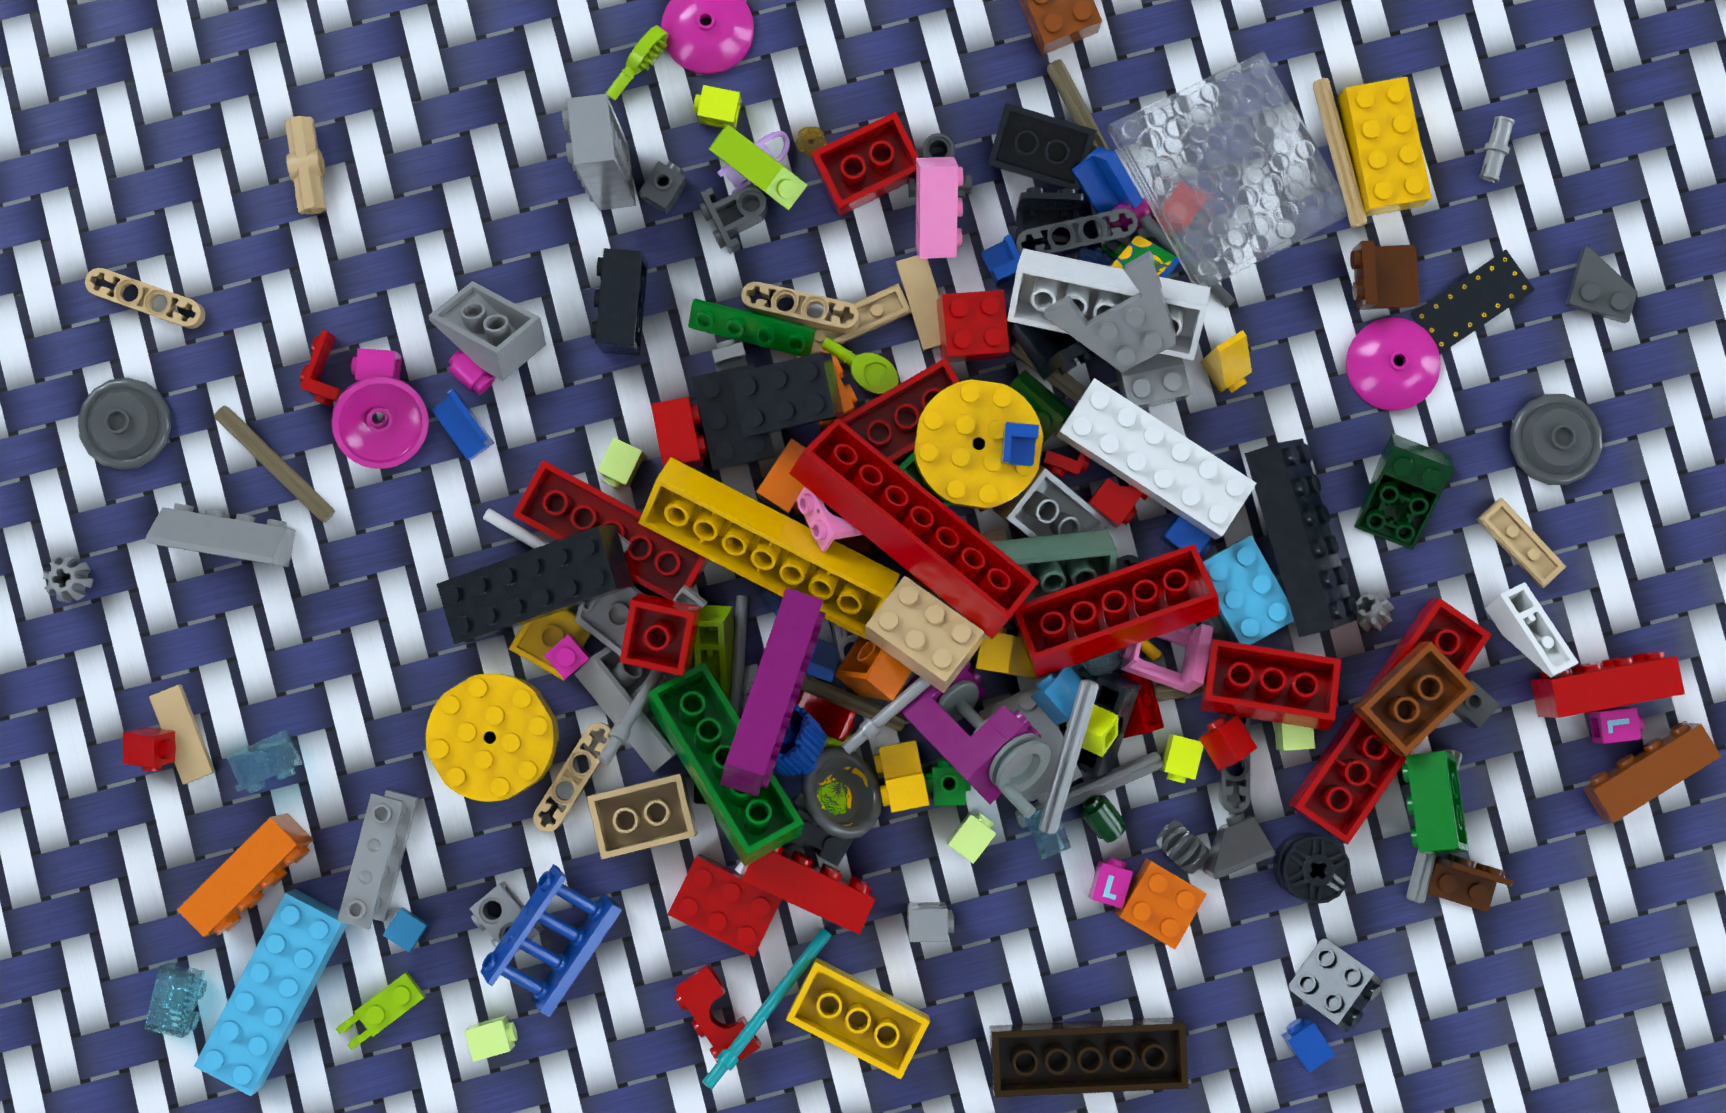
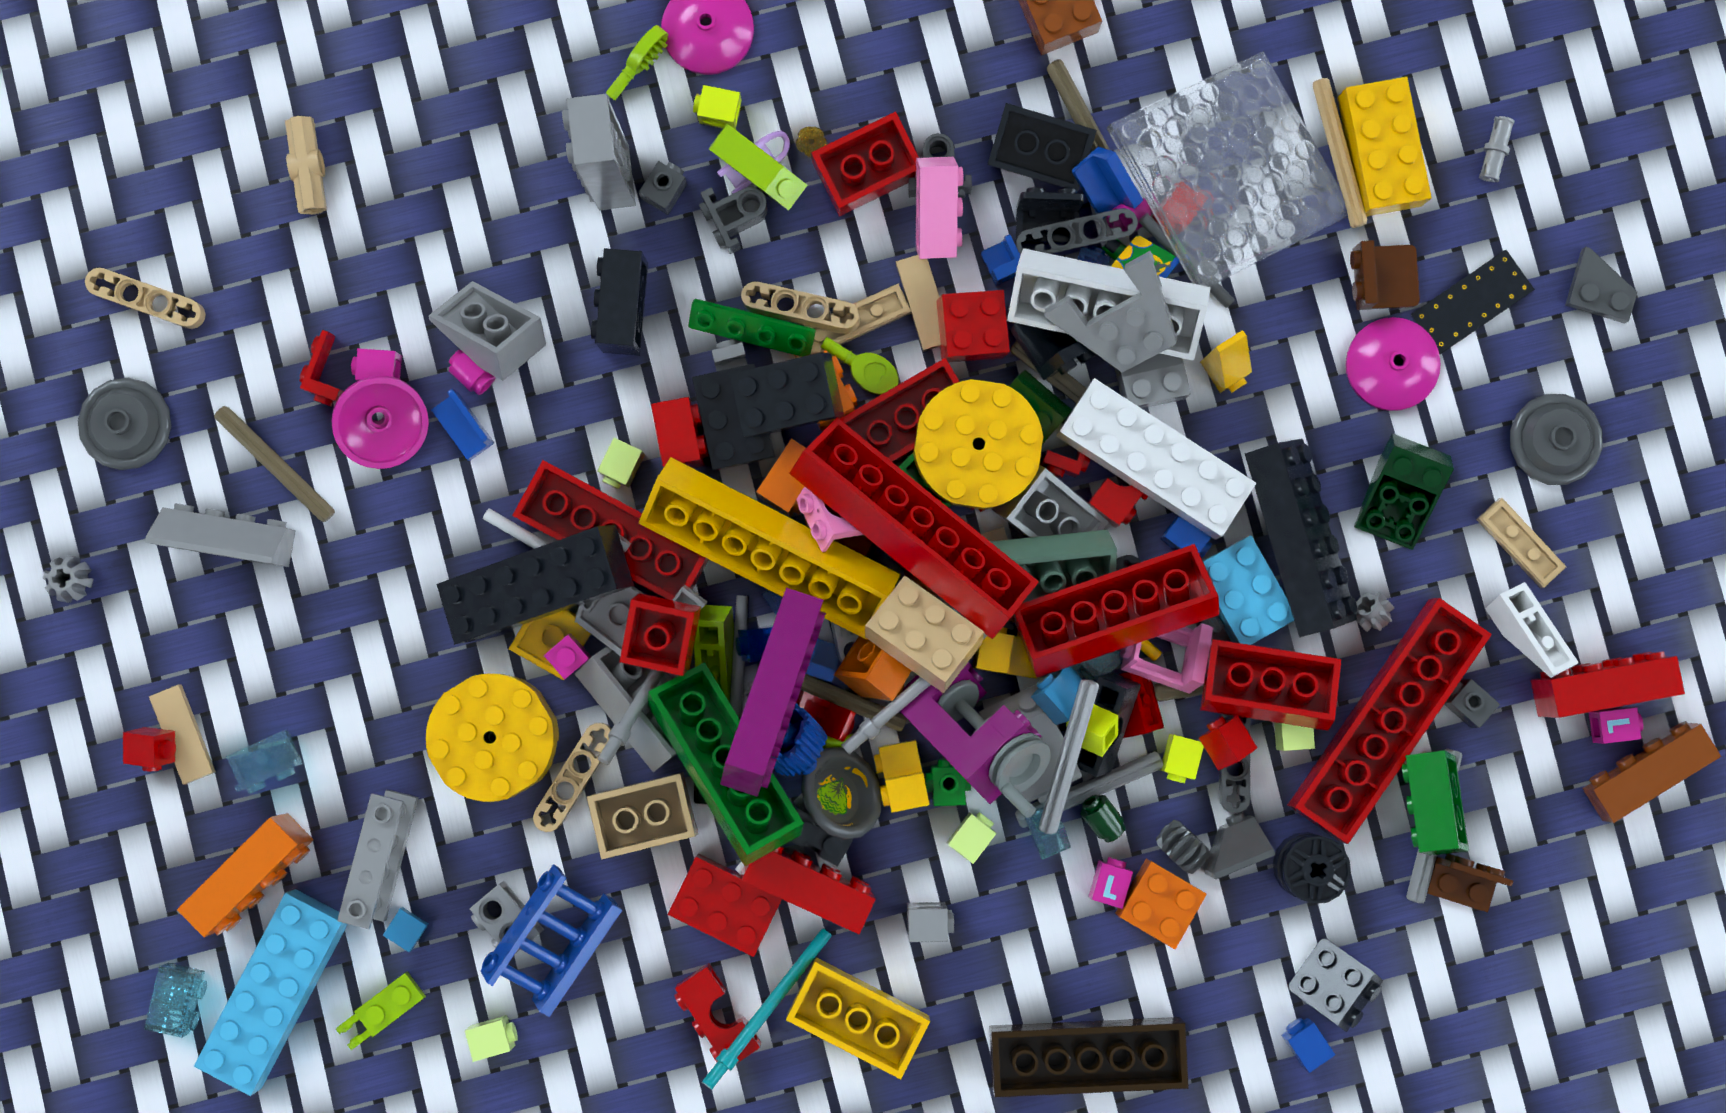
(752, 642): none -> clear blue brick
(1019, 443): blue panel -> none
(1413, 698): dark orange brick -> none

